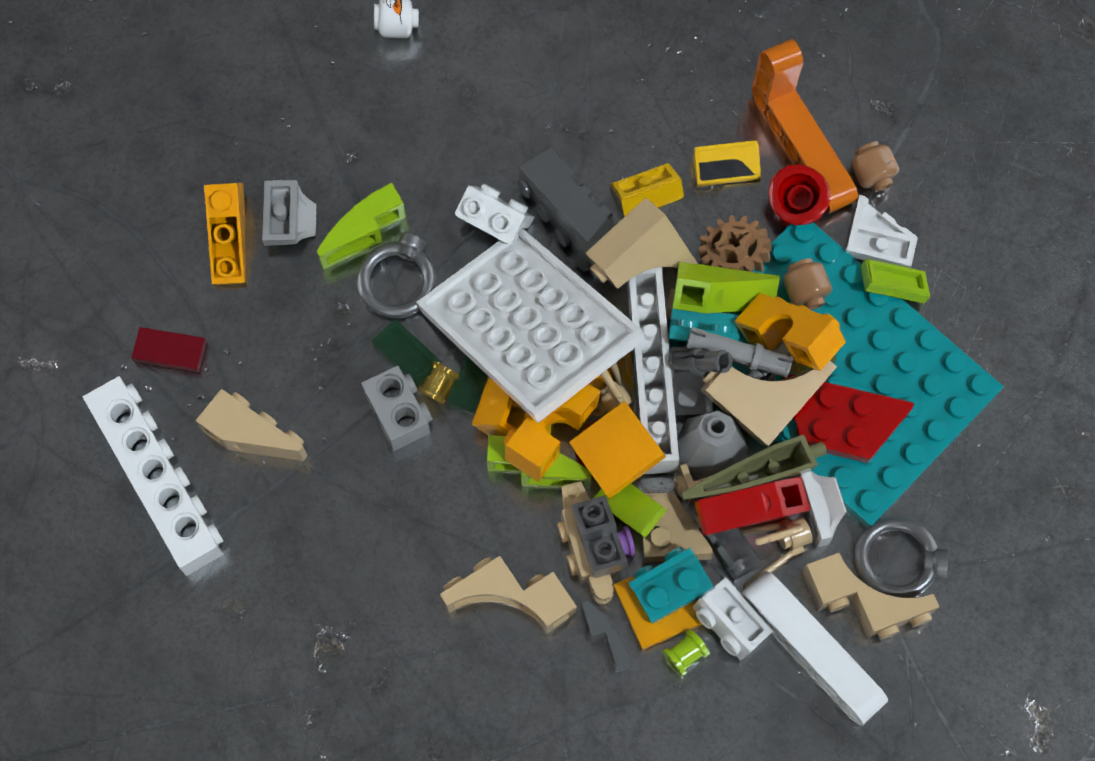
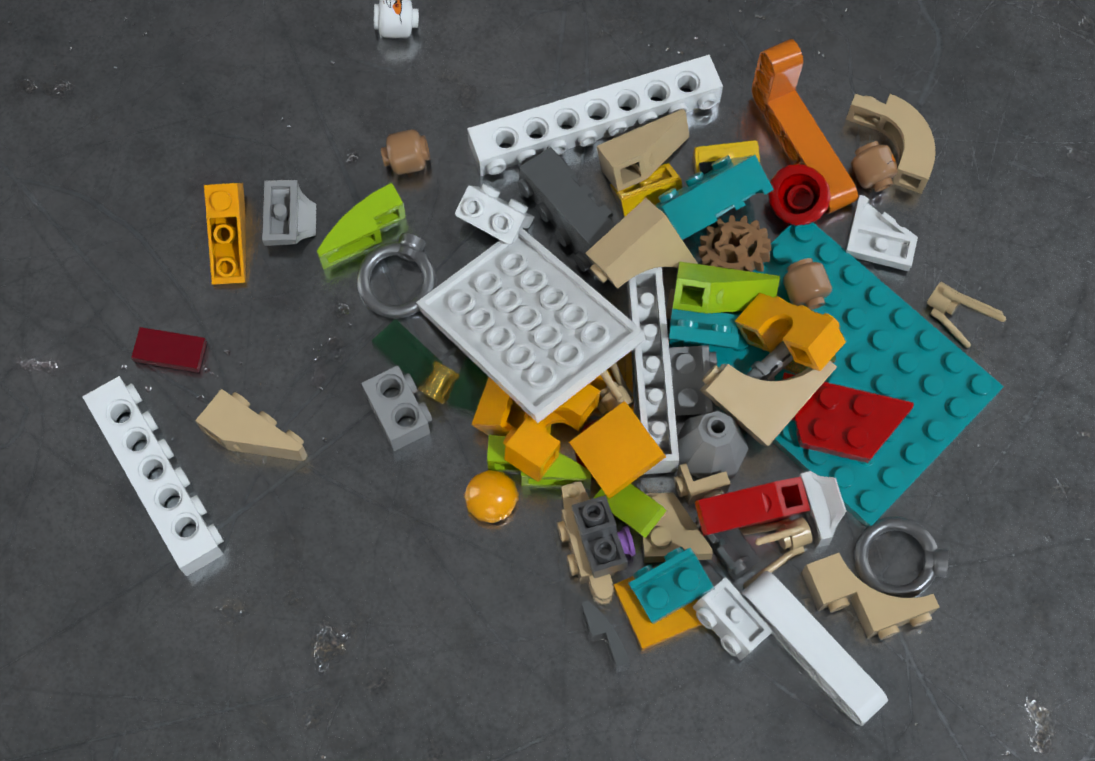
(406, 152): none -> medium nougat head
(491, 496): none -> light orange hair
(493, 582): tan arch -> none
(643, 150): none -> tan slope
(685, 652): lime bush -> none
(696, 74): none -> white brick
(700, 361): dark grey pin -> none
(713, 193): none -> teal wedge
(753, 356): light grey pin -> none
(764, 467): olive piece -> none
(895, 281): lime tile -> none
(907, 132): none -> tan arch
(947, 300): none -> tan plant

